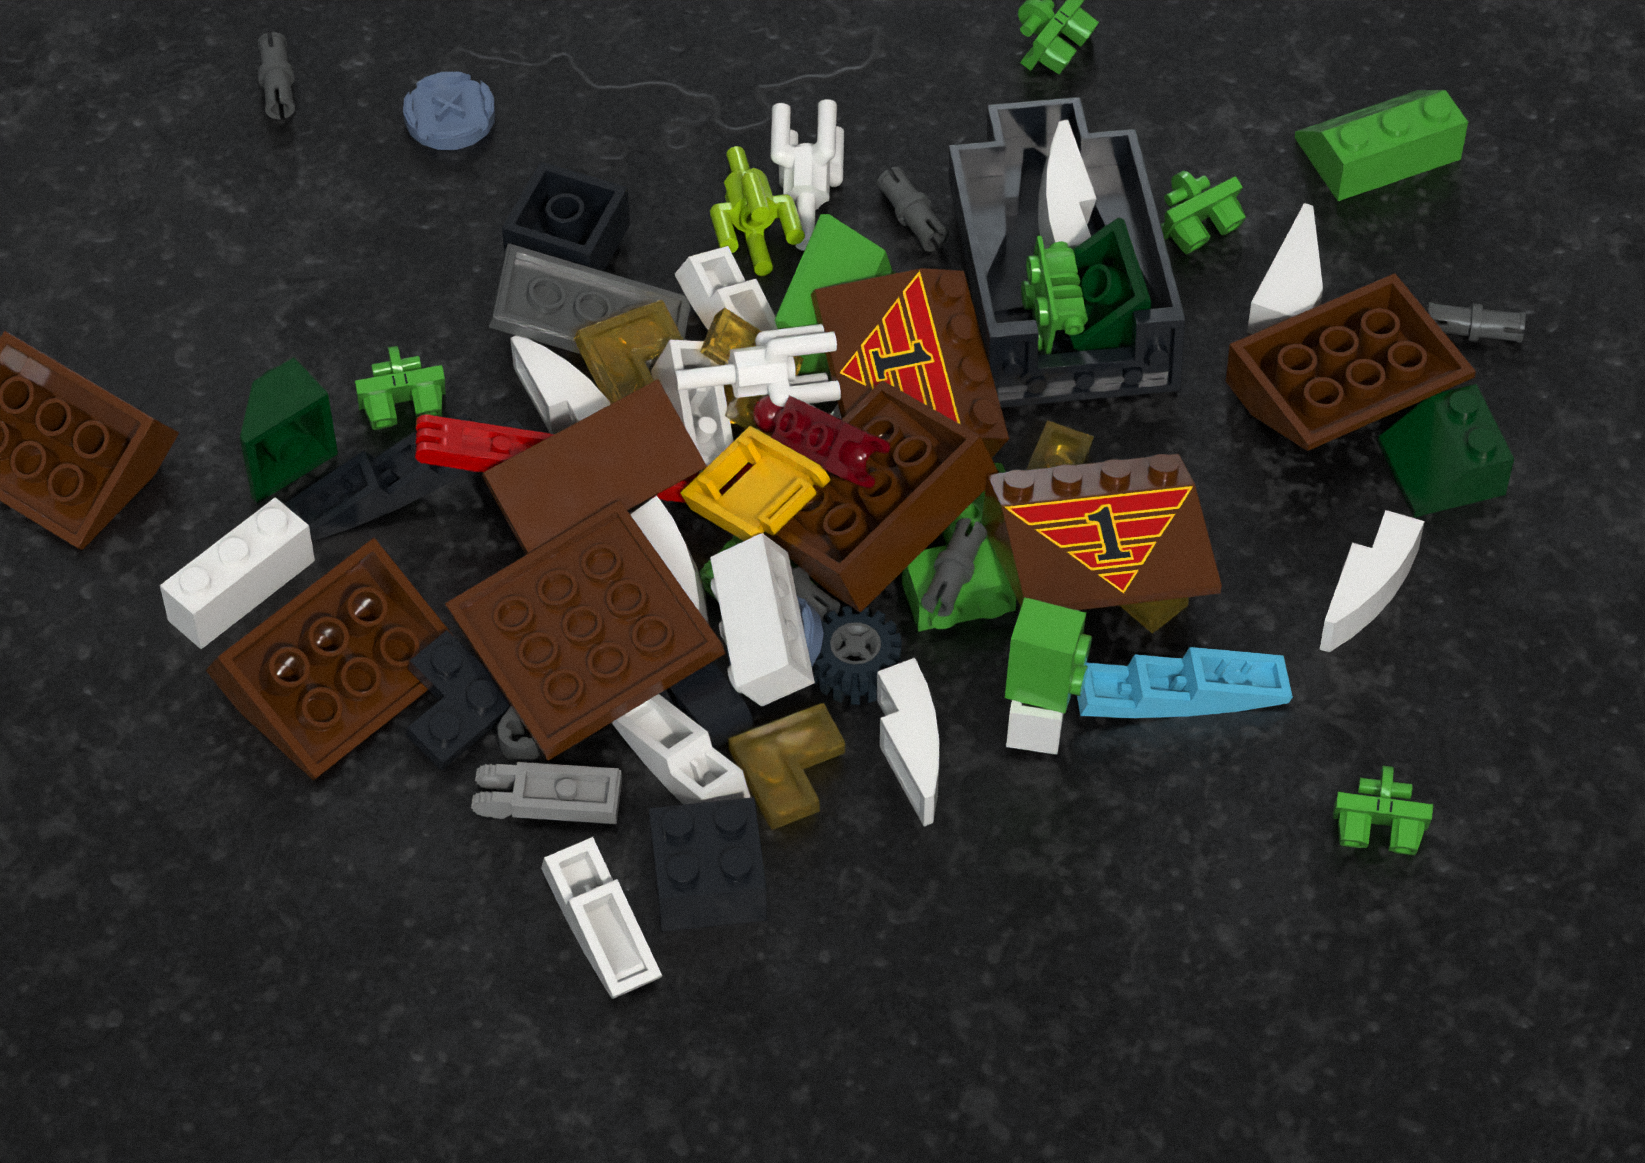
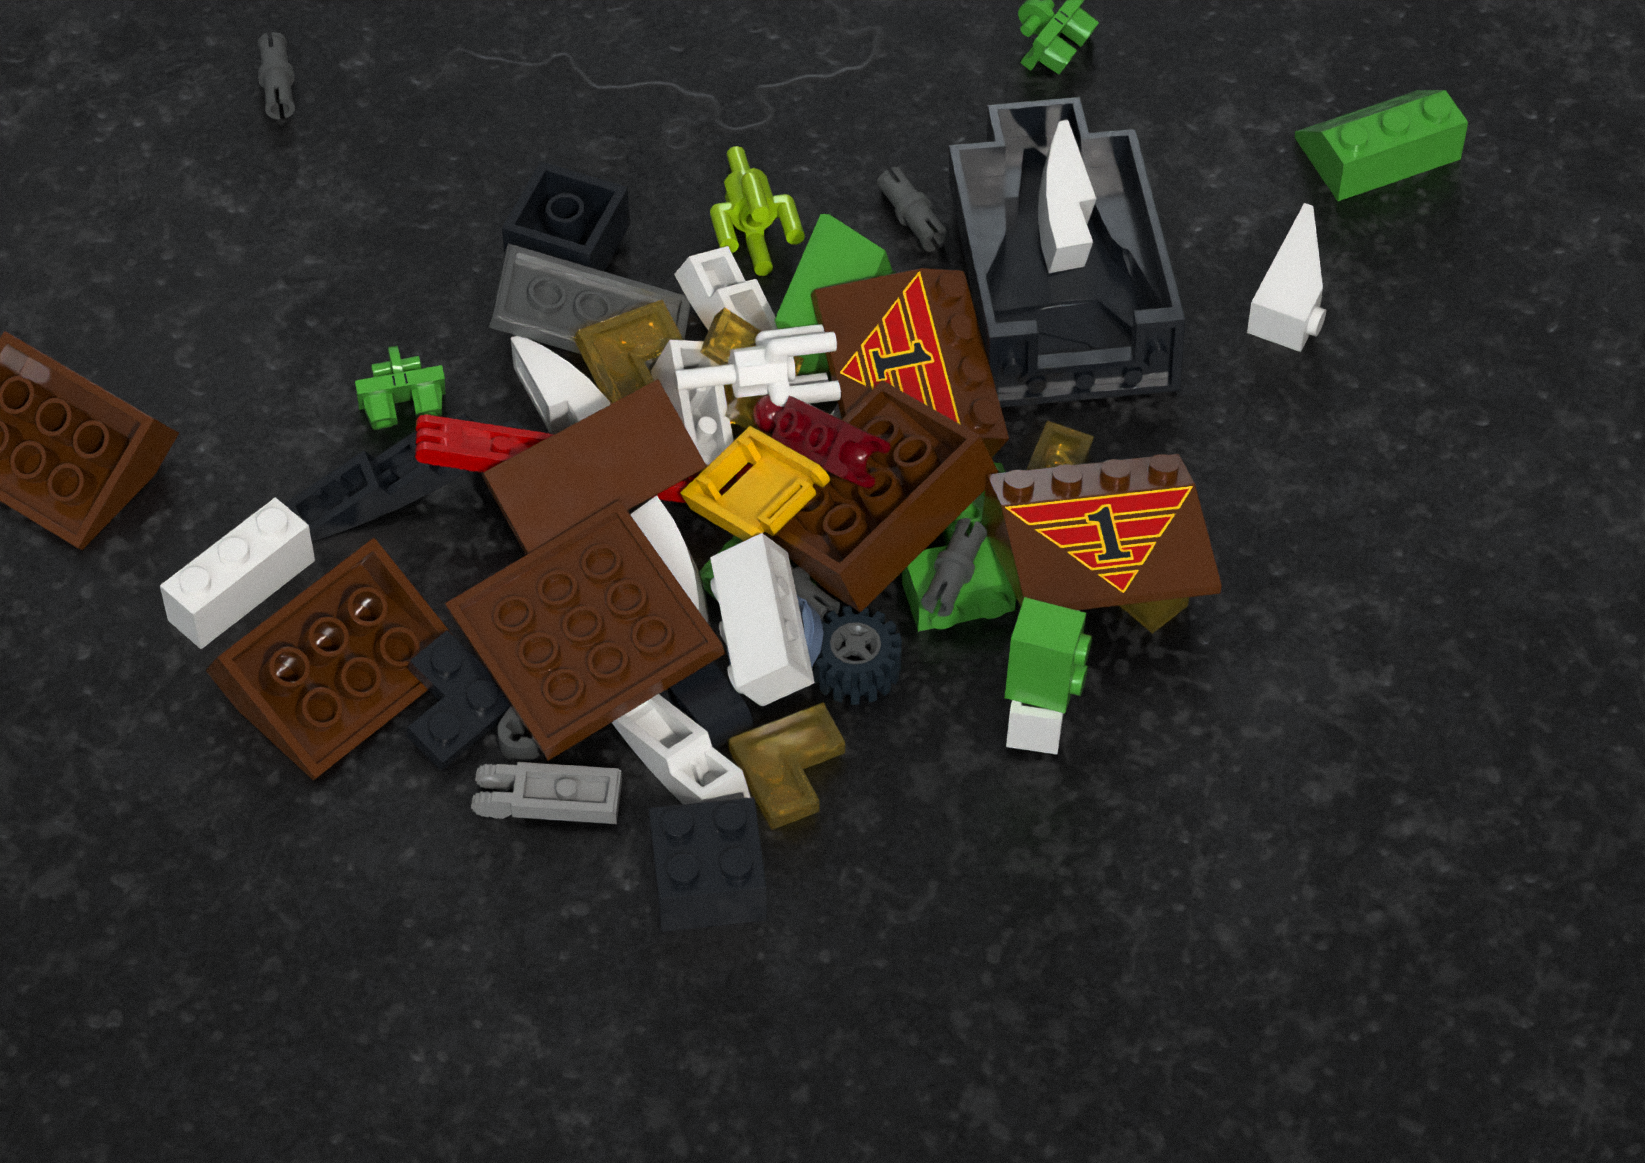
(285, 429): dark green slope -> none
(449, 111): sand blue tile -> none
(600, 918): white slope -> none
(808, 168): white plant -> none
(910, 734): white slope -> none
(1053, 292): bright green hinge -> none
(1110, 288): dark green slope -> none
(1191, 686): medium azure slope -> none
(1218, 203): bright green hips -> none
(1344, 364): reddish brown slope -> none
(1358, 812): bright green hips -> none
(1371, 578): white slope -> none
(1448, 452): dark green slope -> none
(1478, 322): dark grey pin -> none

